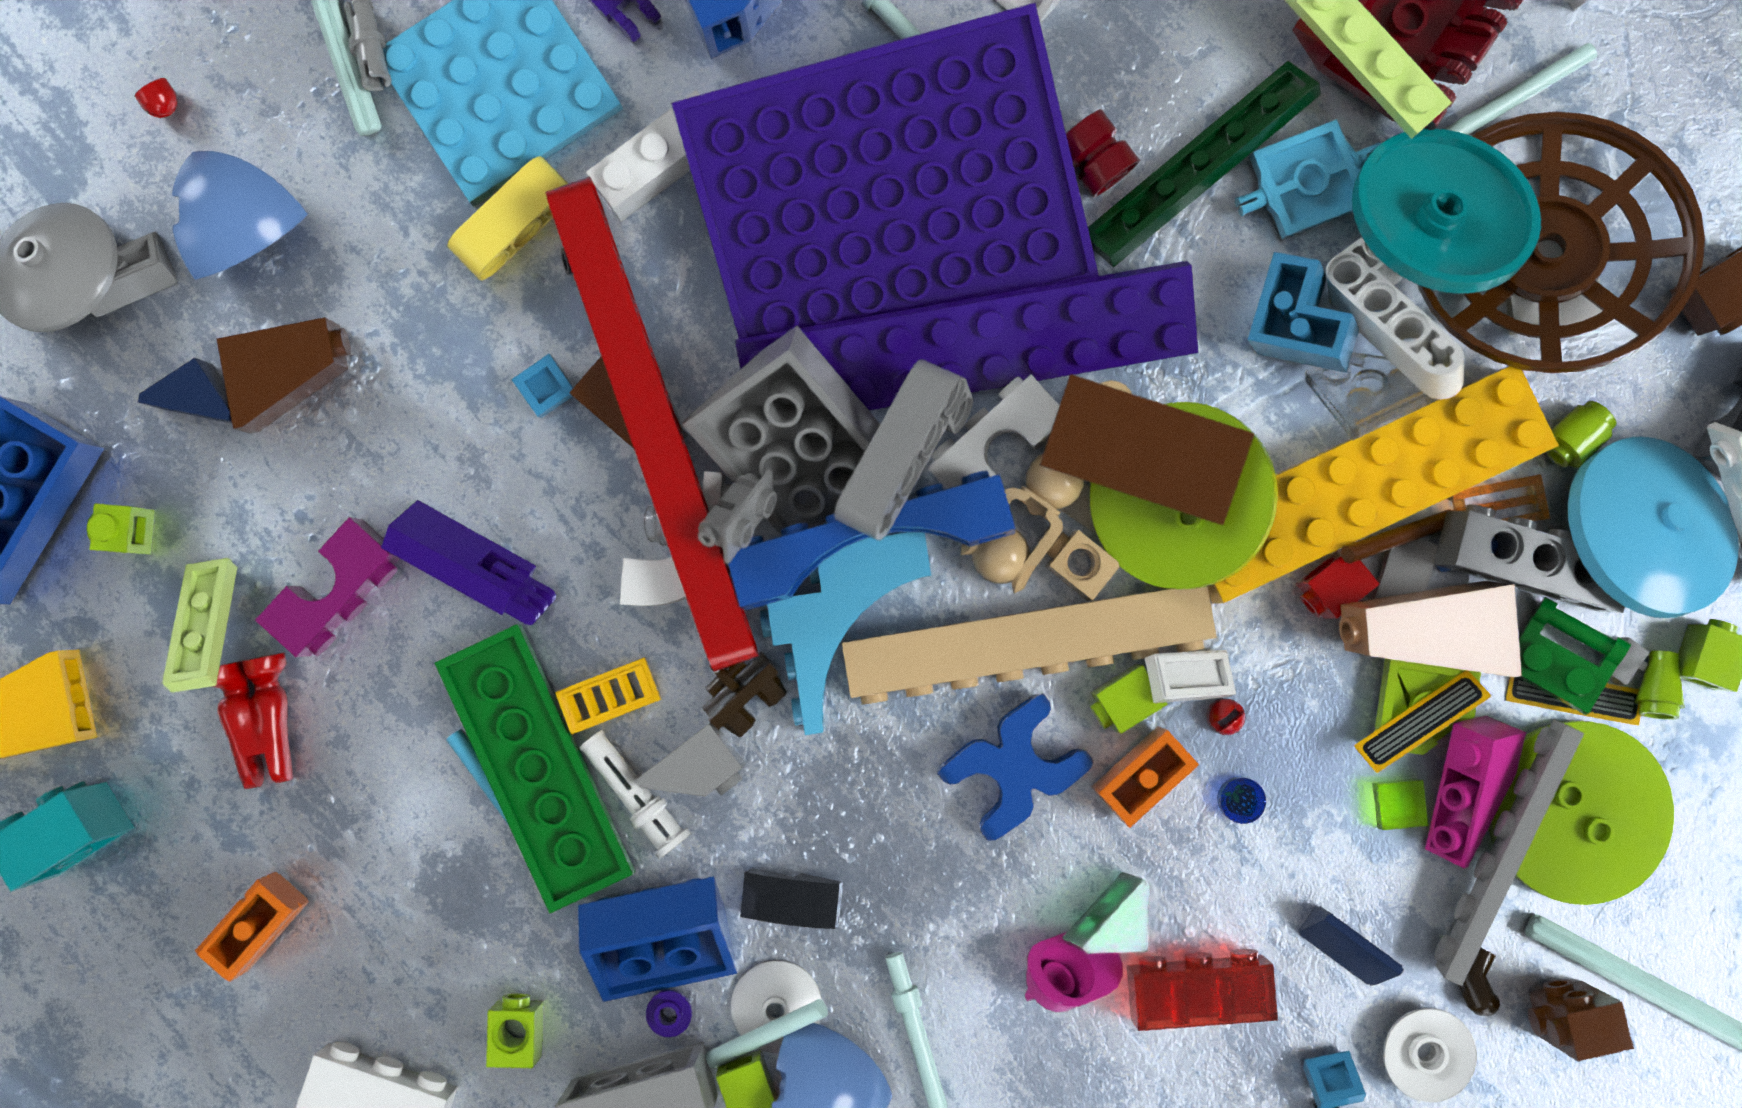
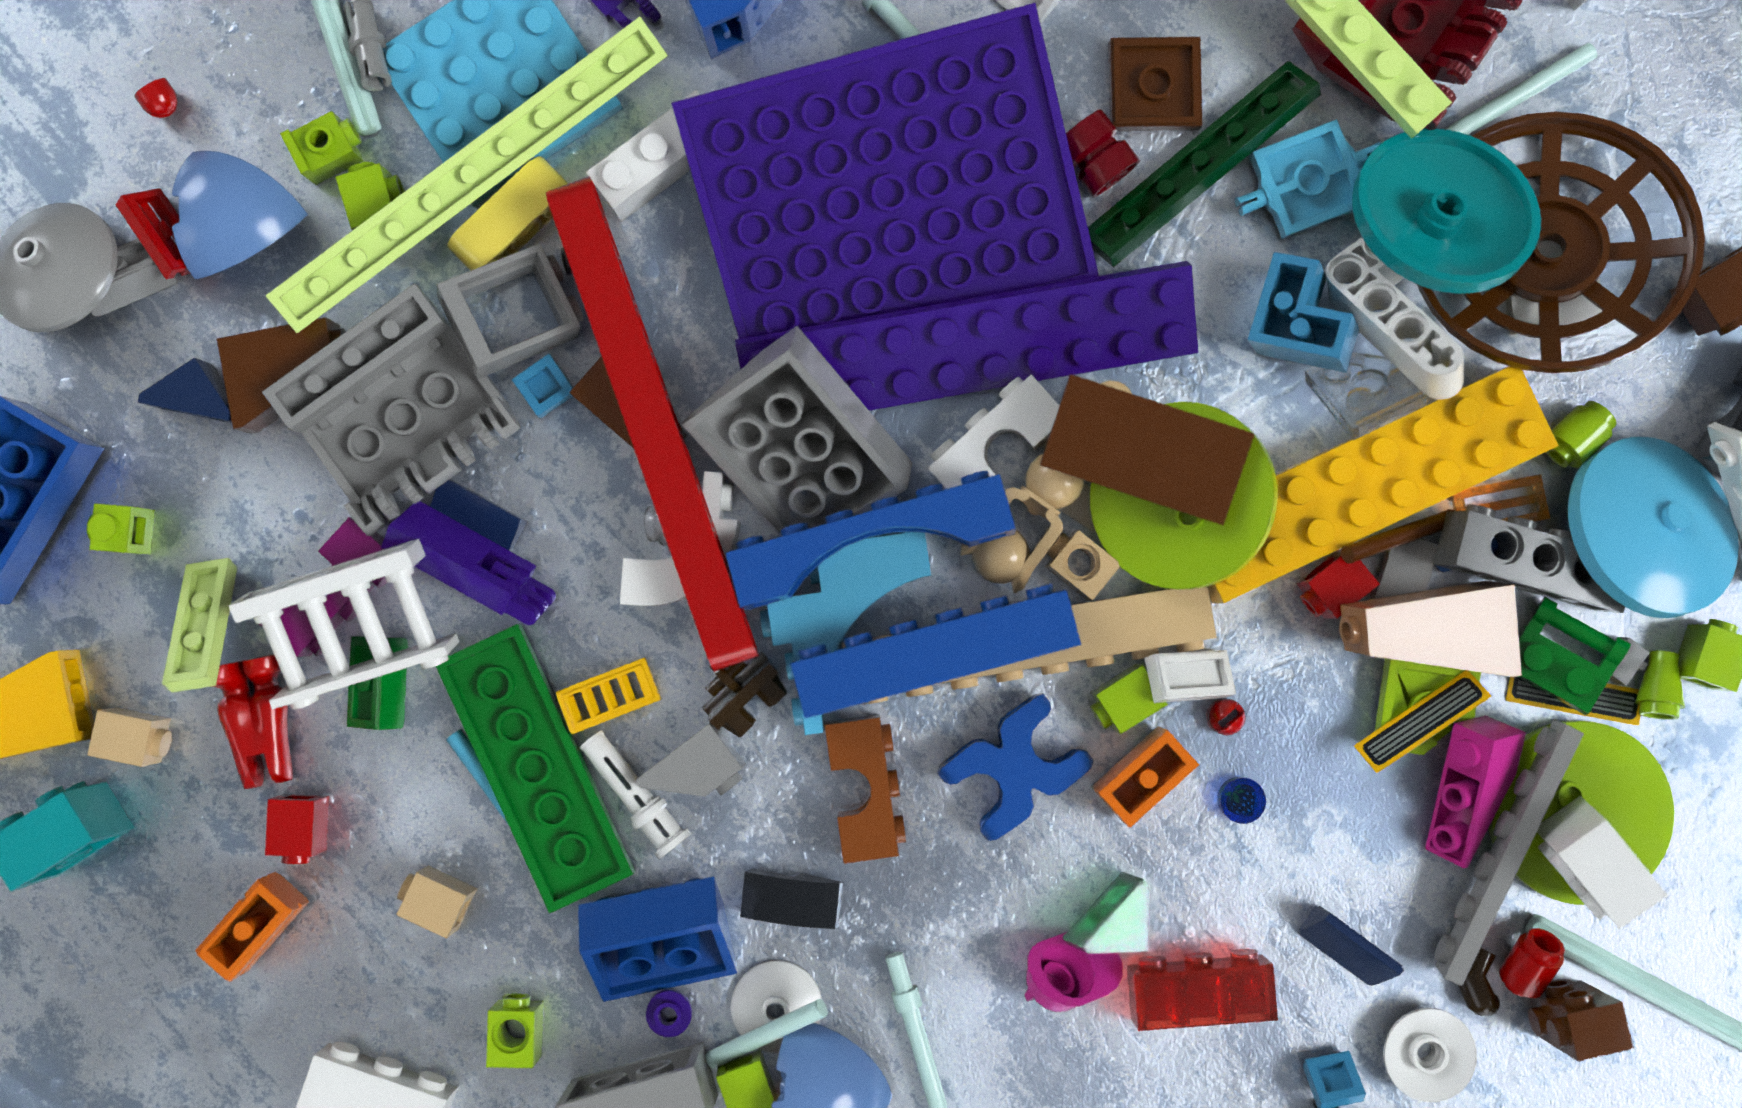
(130, 737): none -> tan brick
(152, 233): none -> red tile
(296, 827): none -> red brick
(329, 160): none -> lime brick
(353, 580): none -> white fence
(367, 190): none -> lime brick
(380, 700): none -> green slope
(392, 407): none -> light grey slope
(435, 900): none -> tan brick
(467, 175): none -> yellowish green plate
(478, 514): none -> dark blue slope
(548, 274): none -> light grey window
(749, 504): light grey hinge -> none
(871, 829): none -> dark orange arch
(901, 447): light grey beam -> none
(935, 652): none -> blue brick
(1155, 83): none -> reddish brown tile
(1400, 804): clear neon green tile -> none
(1532, 963): none -> red brick
(1598, 864): none -> white brick

